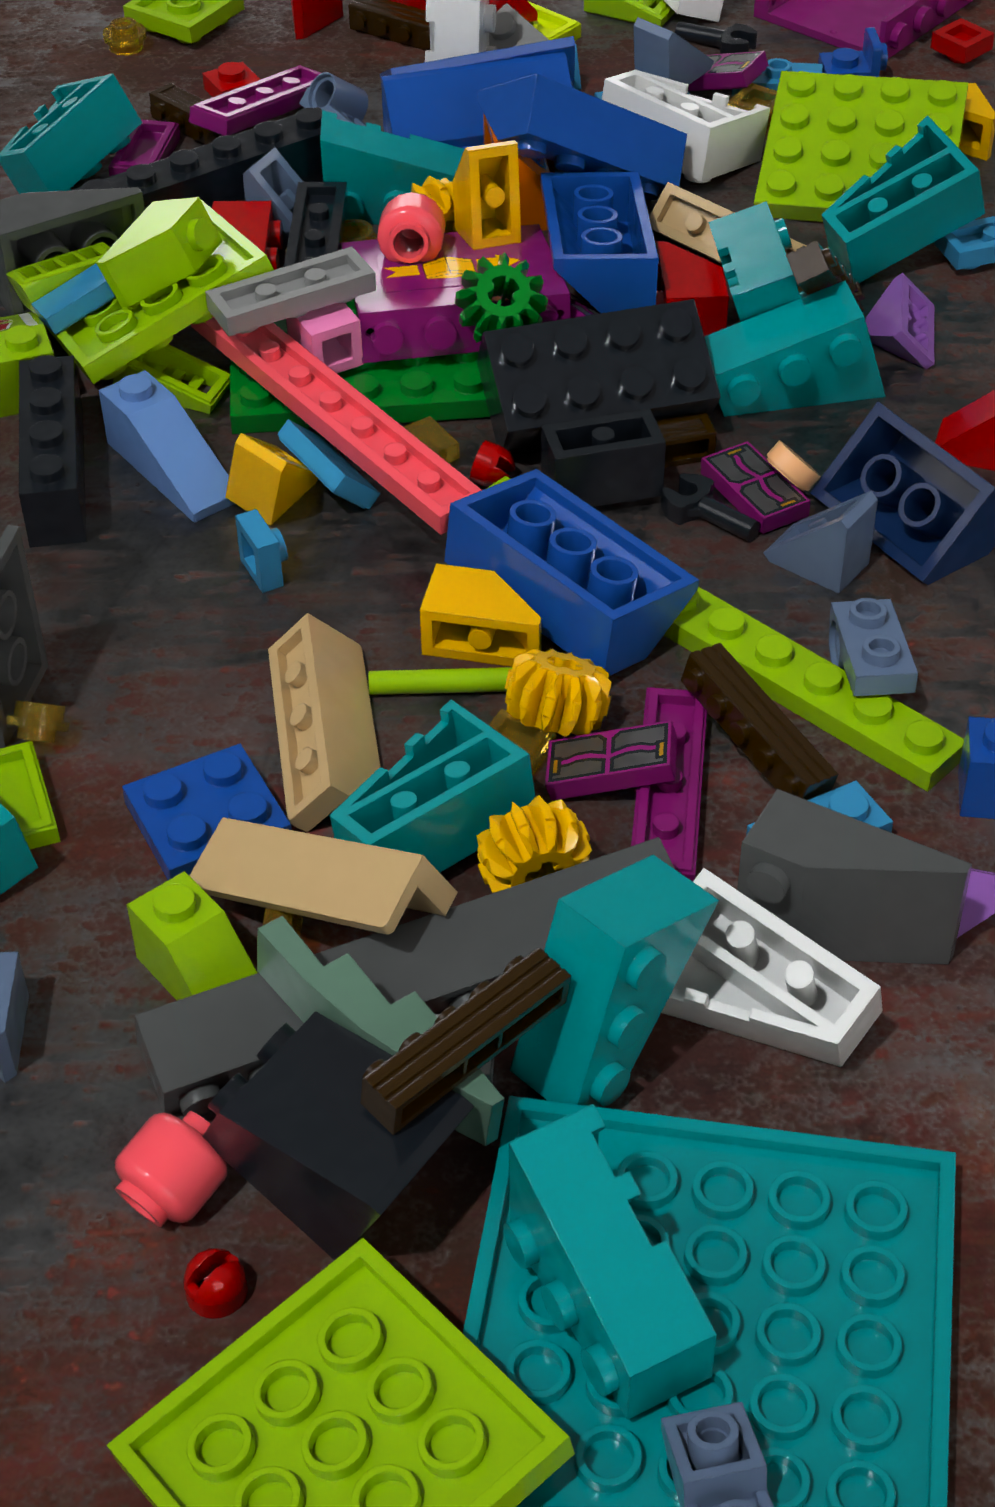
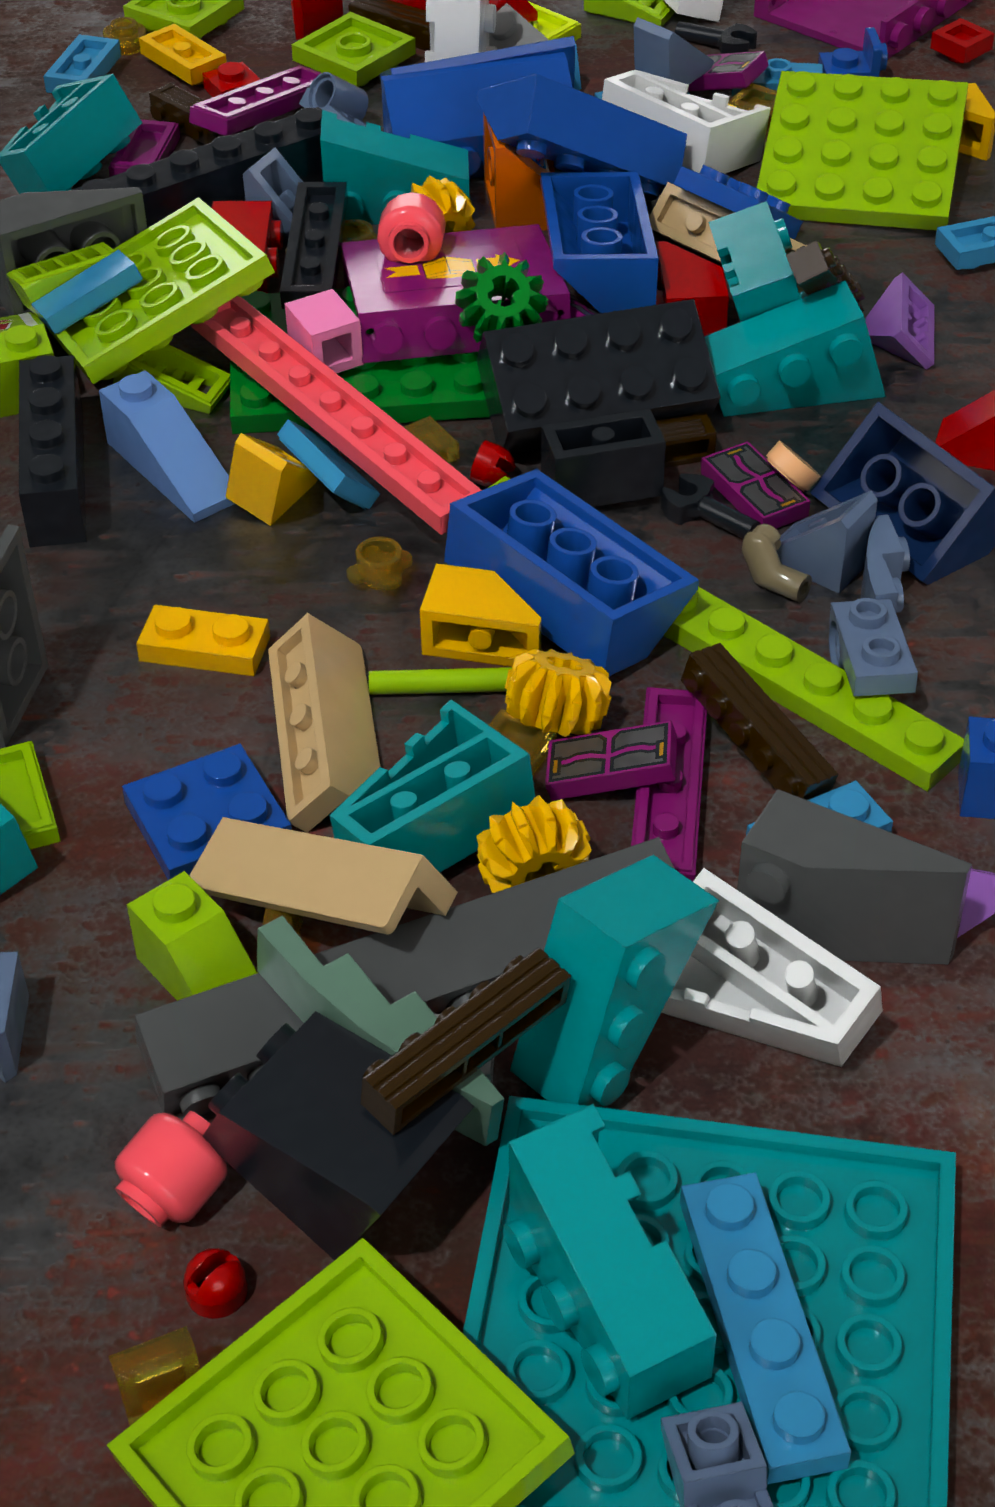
(38, 720): clear yellow plate -> none
(83, 60): none -> dark azure plate
(153, 1371): none -> clear yellow tile
(159, 249): lime slope -> none
(181, 53): none -> yellow plate
(203, 640): none -> yellow plate
(261, 550): dark azure plate -> none
(290, 291): light grey plate -> none
(354, 49): none -> lime plate
(379, 563): none -> clear yellow plate
(488, 195): yellow slope -> none
(734, 194): none -> blue plate
(764, 1329): none -> dark azure plate
(766, 568): none -> dark tan arm
(884, 563): none -> sand blue slope
(905, 205): teal wedge -> none

